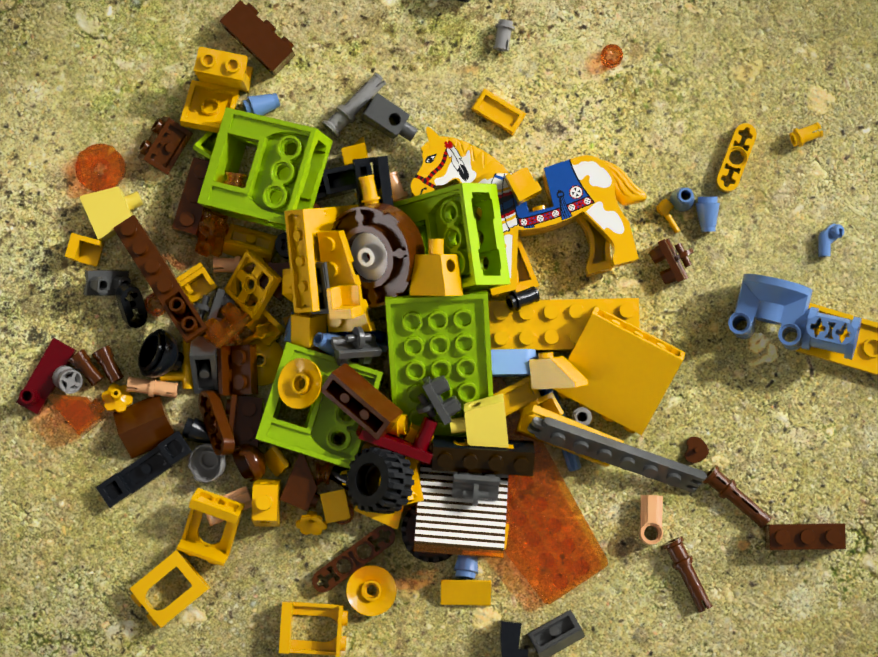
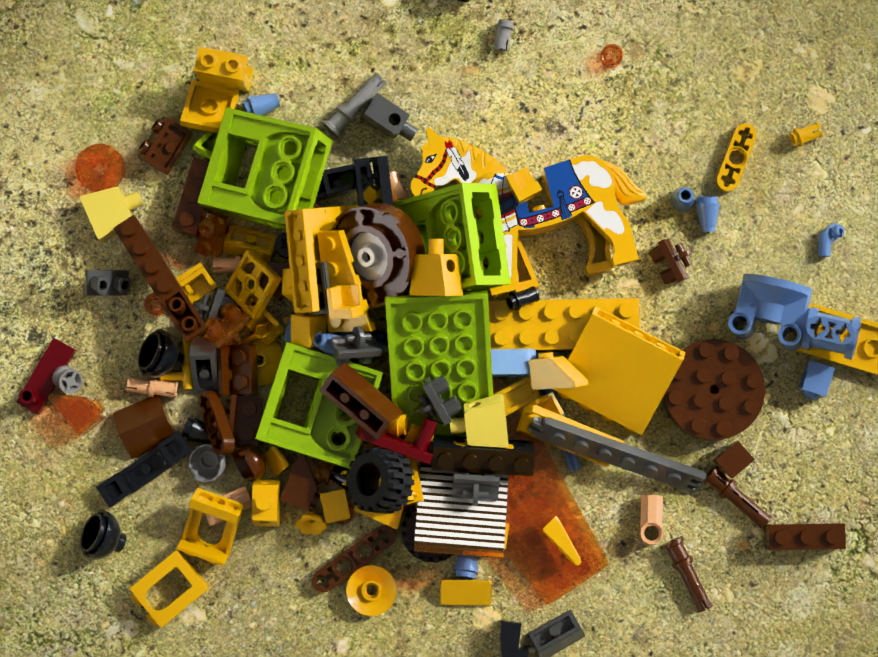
(82, 362): reddish brown pin -> none
(84, 250): yellow panel -> none
(101, 536): none -> black piece
(106, 359): reddish brown pin -> none
(117, 402): yellow plant -> none
(136, 303): black beam -> none
(235, 179): clear orange bush -> none
(258, 37): reddish brown brick -> none
(292, 380): yellow dish -> none
(332, 647): yellow panel -> none
(355, 151): yellow slope -> none
(369, 190): yellow pin -> none
(498, 112): yellow tile -> none
(557, 535): none -> yellow slope
(584, 411): light grey pin -> none
(663, 209): yellow hand -> none
(696, 450): reddish brown piece -> none
(734, 459): none -> reddish brown panel
(737, 395): none -> reddish brown piece
(815, 380): none -> medium blue brick

